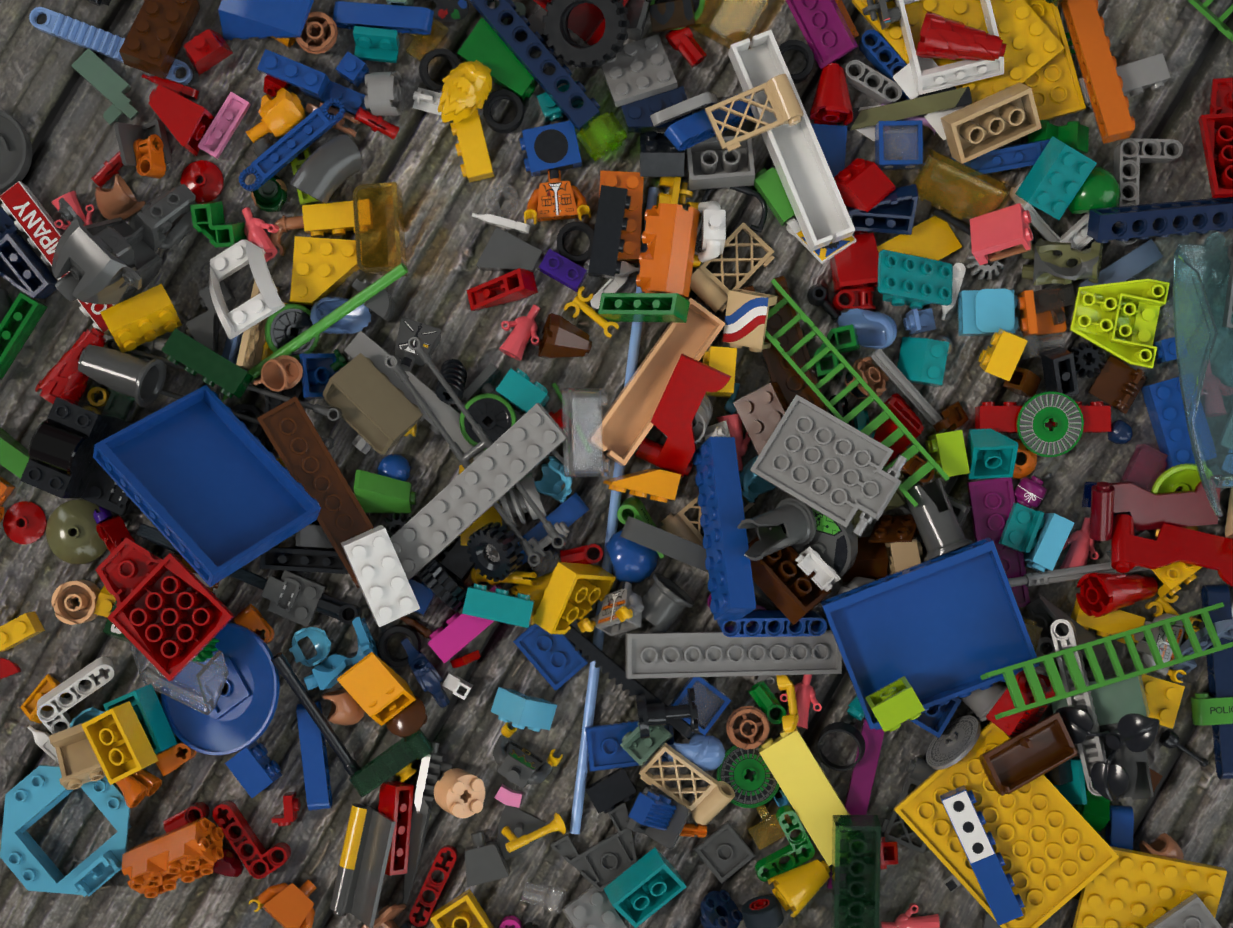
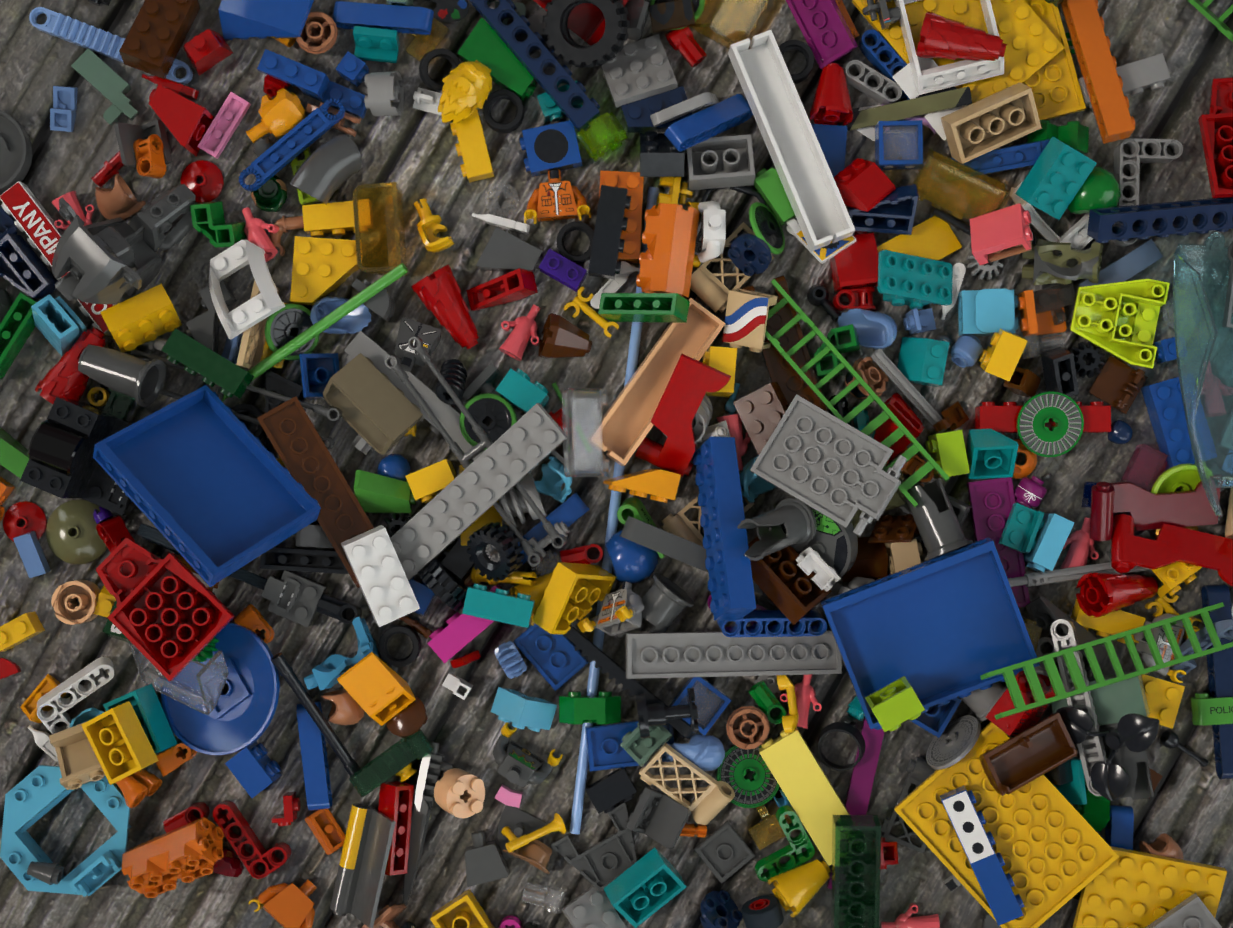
(31, 554): none -> medium blue slope
(47, 872): none -> dark grey cone
(57, 323): none -> medium azure brick
(64, 108): none -> medium blue slope
(280, 373): nougat piece -> none
(319, 640): medium azure helmet -> none
(326, 830): none -> orange slope
(340, 360): dark green plant -> none
(379, 123): red pin -> none
(425, 674): dark blue animal -> none
(429, 227): none -> yellow piece
(431, 480): none -> yellow brick
(431, 884): red beam -> none
(443, 297): none -> red cone
(510, 659): none -> medium blue gear
(534, 853): none -> medium nougat piece
(589, 709): none -> green brick
(652, 810): blue brick -> none
(750, 254): none -> dark blue plate
(767, 227): none -> black wheel
(782, 103): tan piece -> none
(966, 351): none -> medium blue head

